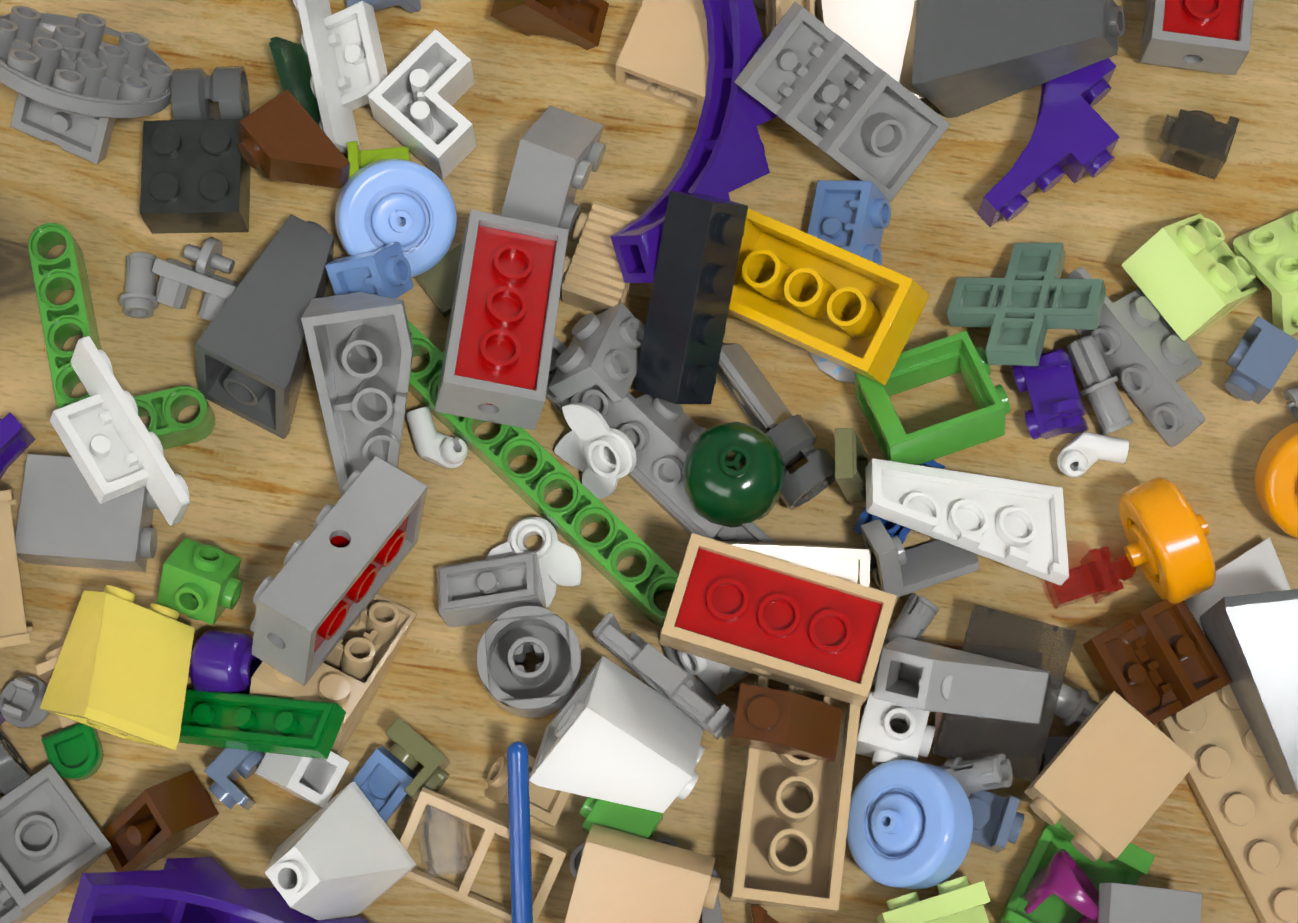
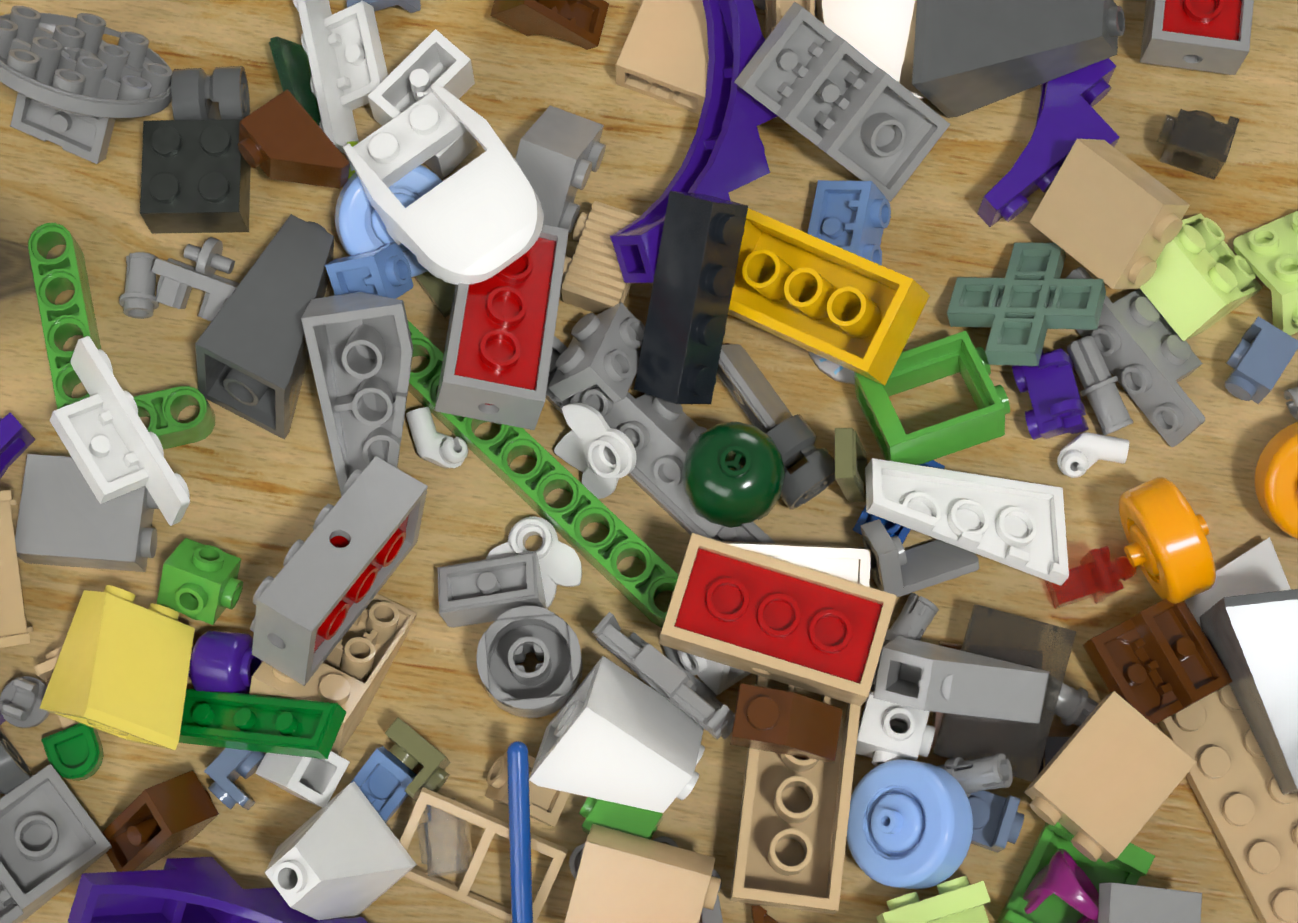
(469, 221): none -> white slope
(1109, 214): none -> tan brick

